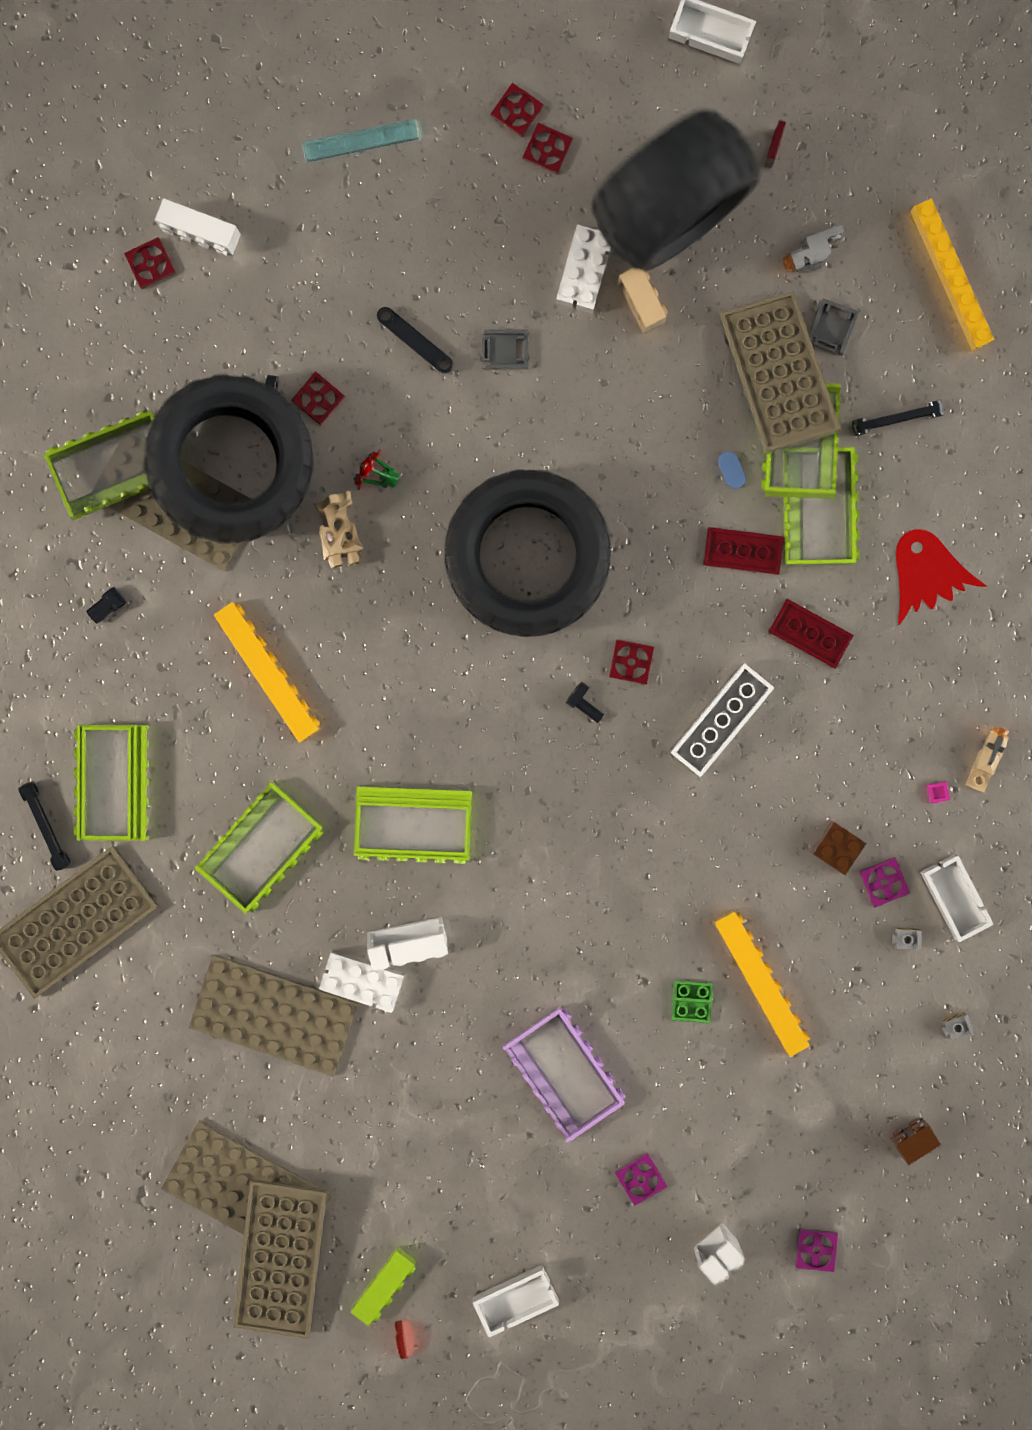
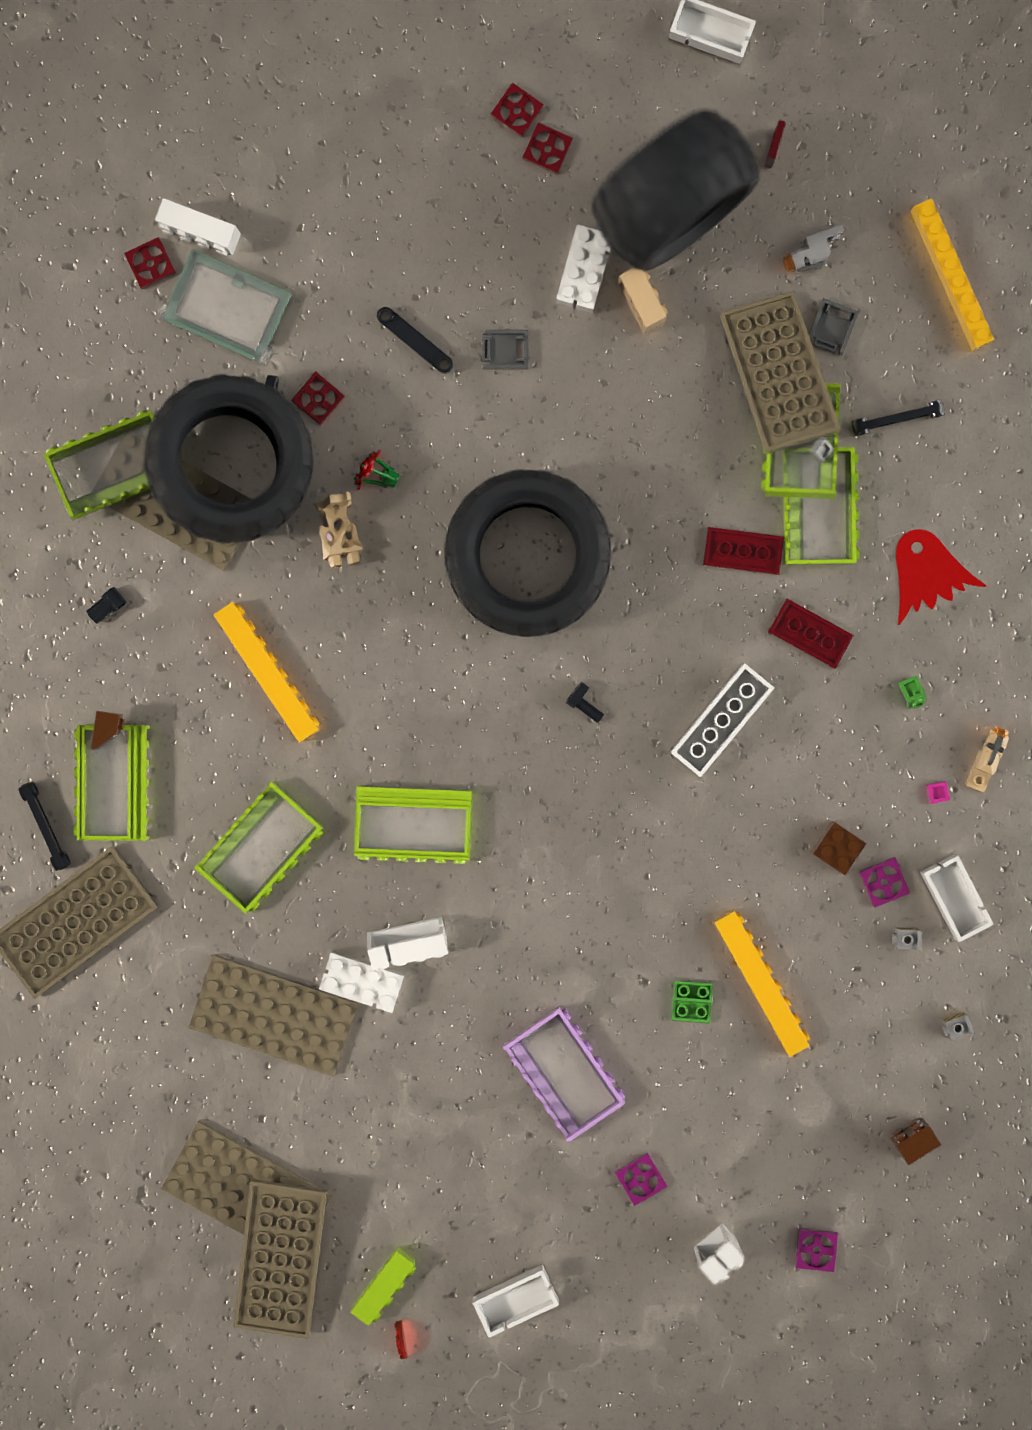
(106, 728): none -> reddish brown slope
(226, 307): none -> clear door
(360, 140): clear light blue tile -> none
(638, 663): dark red piece -> none
(731, 470): medium blue tile -> none
(821, 449): none -> light grey tile
(912, 692): none -> bright green bracket

